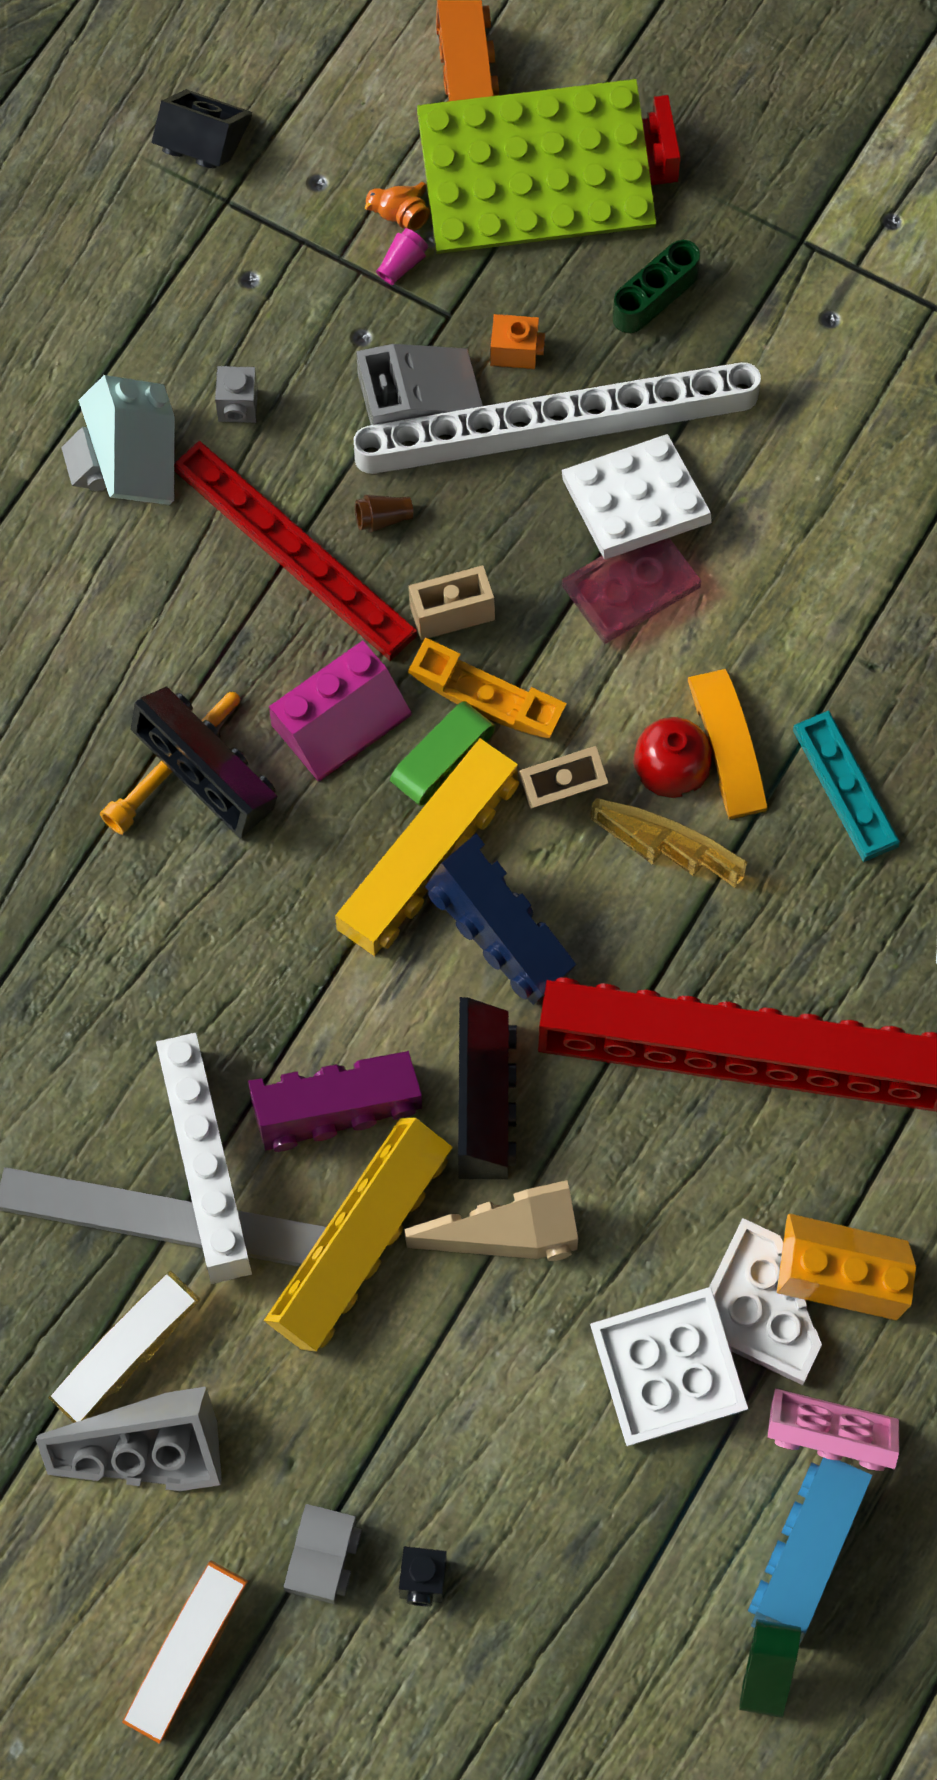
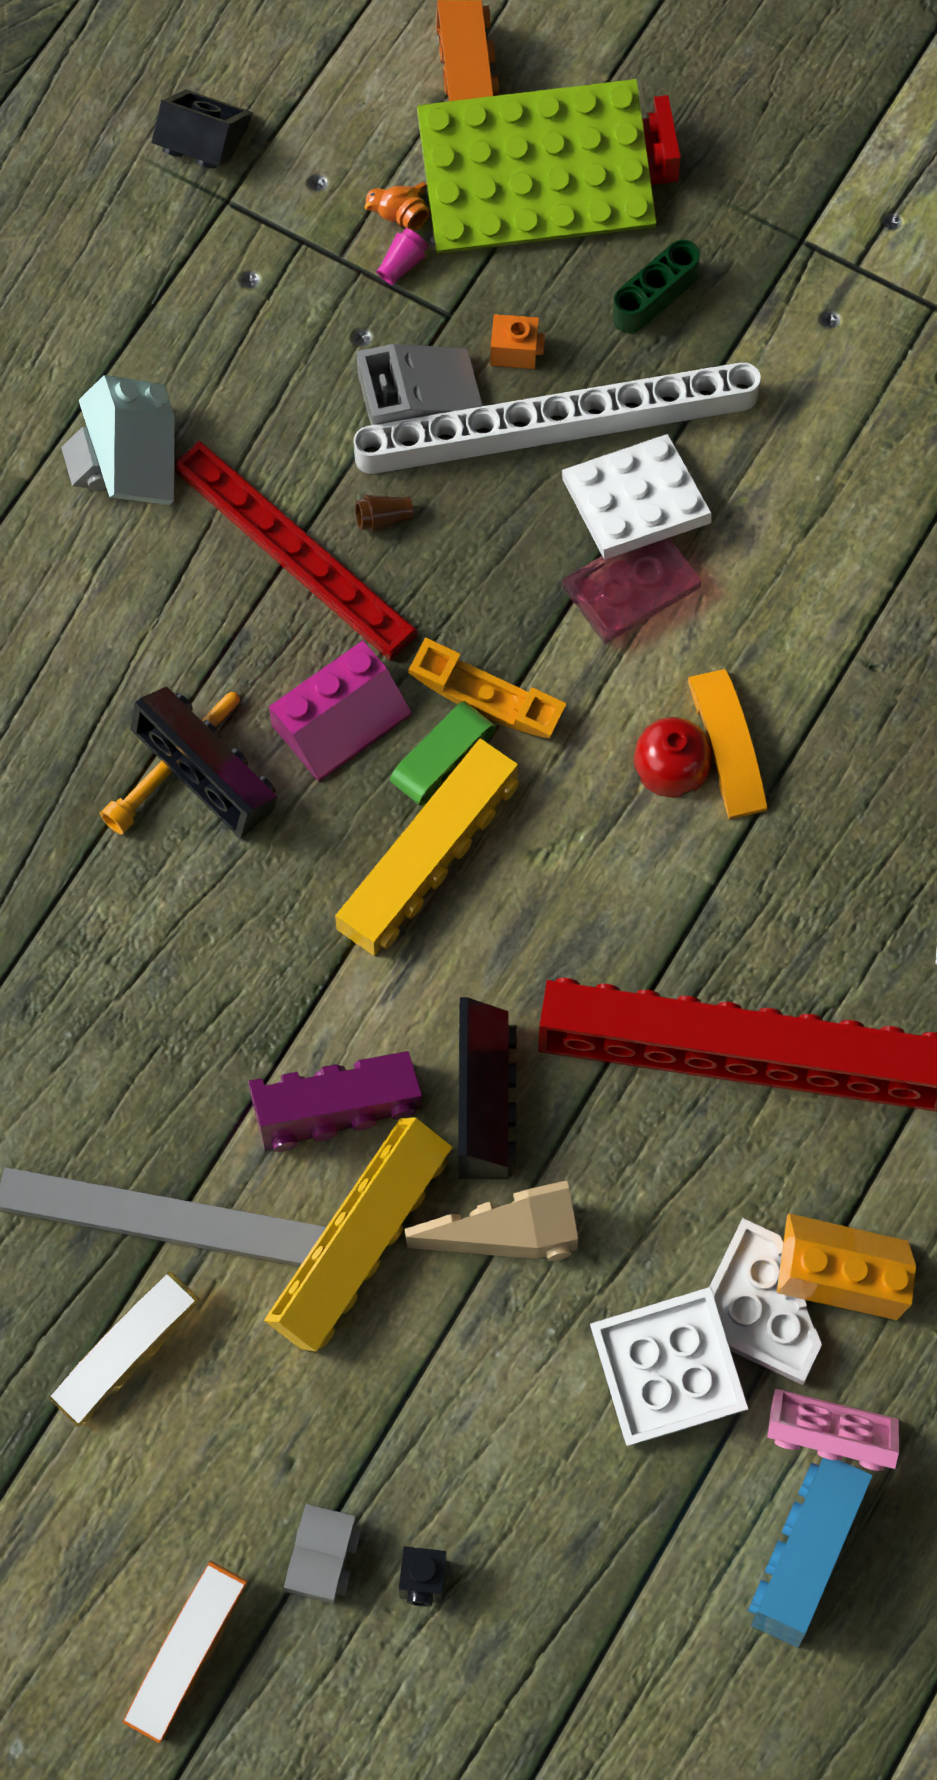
(153, 1441): light grey wedge -> none
(203, 1158): white arch -> none
(236, 394): light grey brick -> none
(452, 602): tan brick -> none
(498, 920): dark blue wedge -> none
(563, 777): tan brick -> none
(656, 835): clear yellow slope -> none
(770, 1668): dark green beam -> none
(846, 786): teal tile -> none

